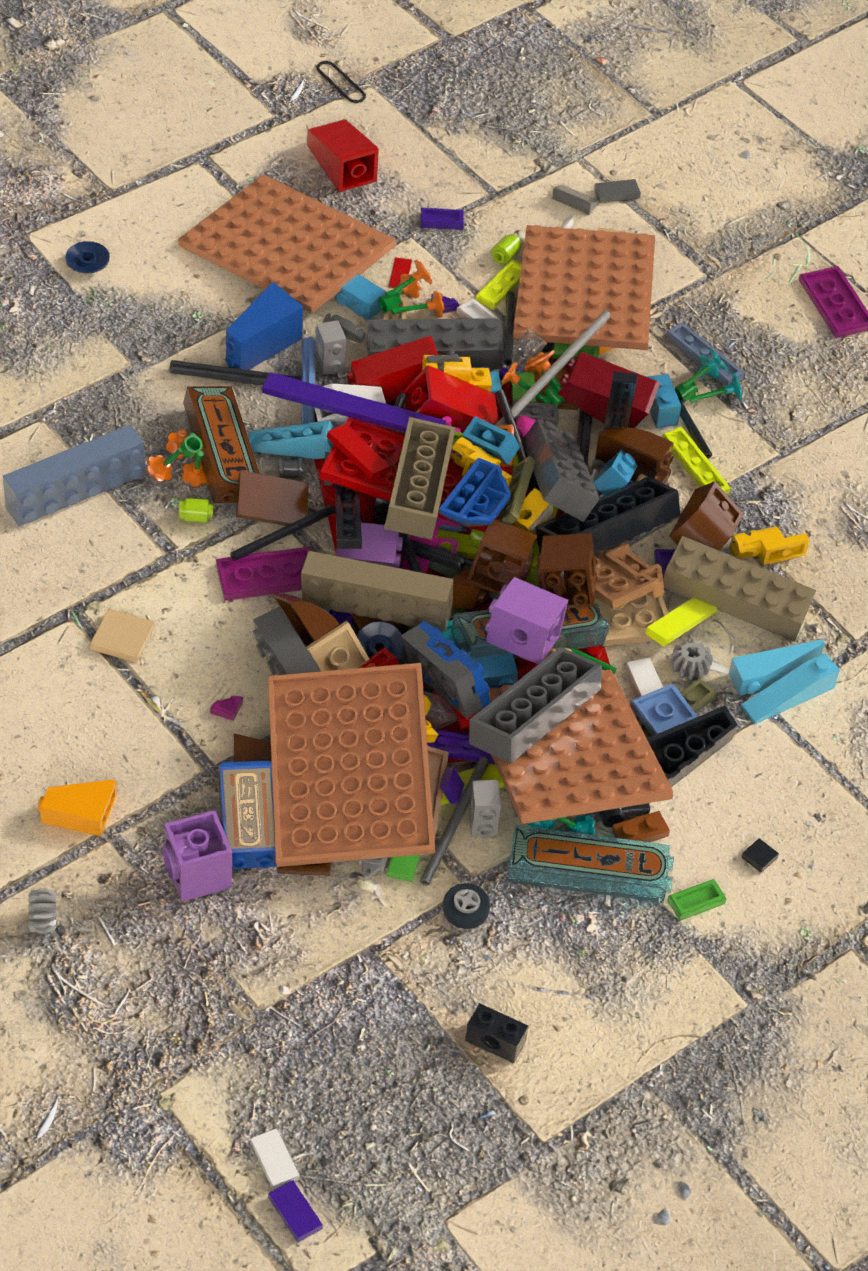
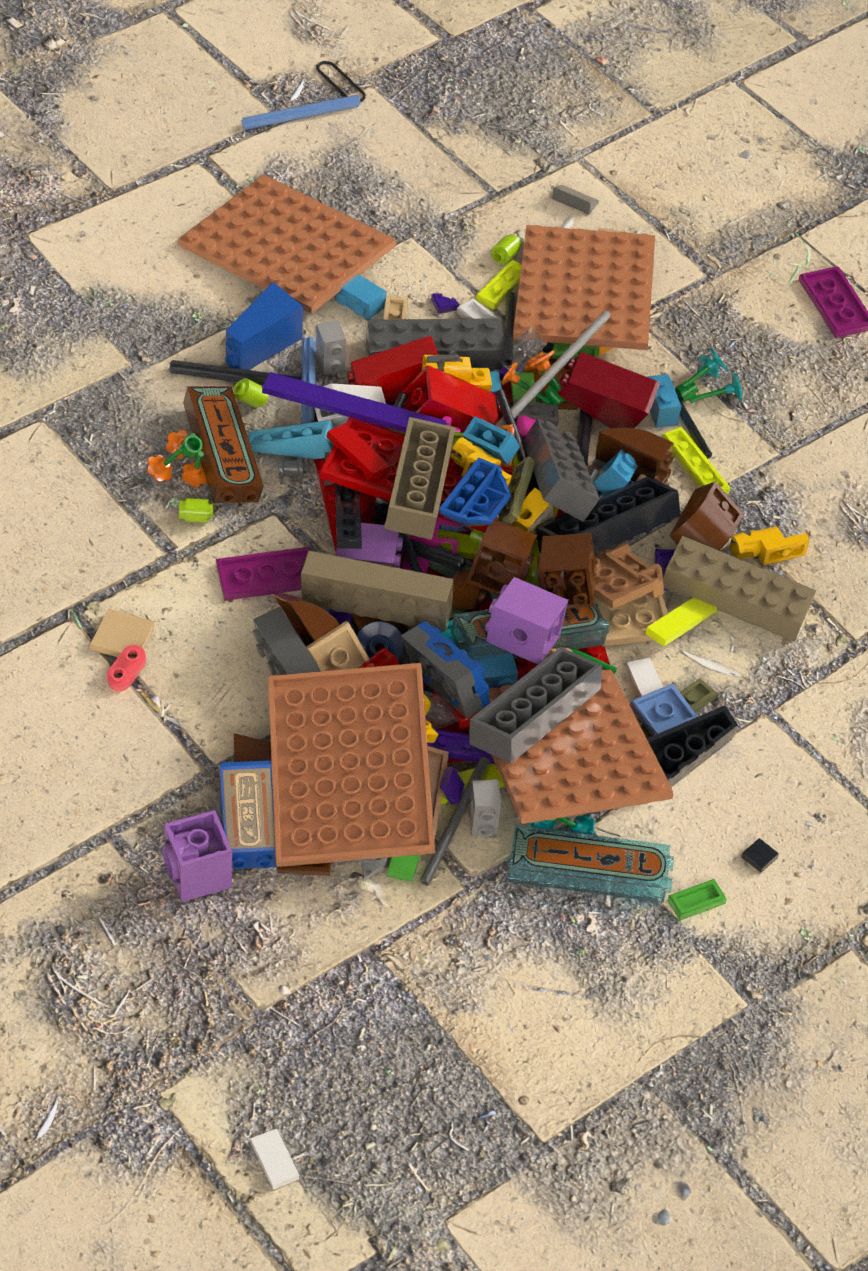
(42, 911): light grey gear -> none
(74, 475): sand blue brick -> none
(79, 806): light orange slope -> none
(87, 257): dark blue dish -> none
(128, 667): none -> coral plate
(227, 708): magenta tile -> none
(250, 393): none -> lime brick
(271, 498): reddish brown tile -> none
(283, 532): black piece -> none
(295, 1211): dark purple tile -> none
(300, 112): none -> medium blue axle
(344, 154): red slope -> none
(348, 328): dark grey tile -> none
(400, 267): red sticker -> none
(411, 288): plant -> none
(442, 218): dark purple tile -> none
(463, 896): black wheel -> none
(496, 1033): black brick -> none
(617, 191): dark grey tile -> none
(618, 815): black pin -> none
(620, 400): black tile -> none
(643, 828): dark orange plate -> none
(691, 659): light grey gear -> none
(694, 346): sand blue tile -> none
(759, 670): medium azure slope -> none
(796, 687): medium azure slope -> none

